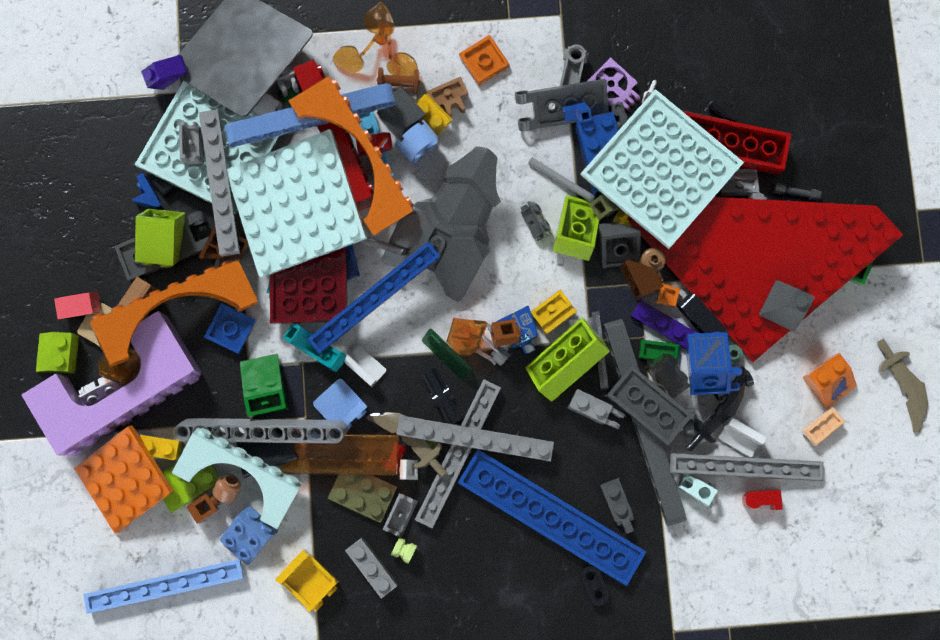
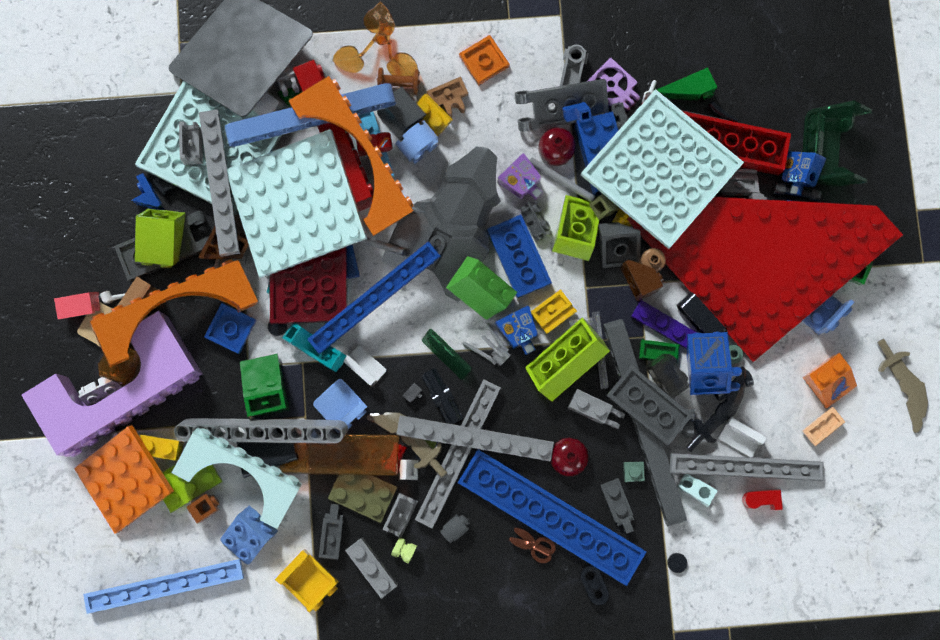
(57, 352): lime slope -> none
(107, 298): none -> white hand
(164, 72): dark purple slope -> none
(226, 488): nougat head -> none
(277, 329): none -> black piece
(331, 534): none -> dark grey hinge
(413, 392): none -> flat silver piece
(455, 528): none -> dark grey brick
(466, 335): clear orange slope -> none
(481, 288): none -> bright green slope
(507, 327): dark orange brick -> none
(519, 256): none -> blue plate
(521, 178): none -> medium lavender torso
(529, 543): none -> copper piece
(556, 146): none -> dark red cylinder
(569, 457): none -> dark red cylinder
(633, 471): none -> sand green plate
(668, 295): orange plate -> none
(677, 562): none -> black piece
(692, 87): none -> green slope
(786, 305): dark grey slope -> none
(802, 170): none -> blue torso
(822, 137): none -> clear green windscreen
(827, 315): none -> medium blue bracket

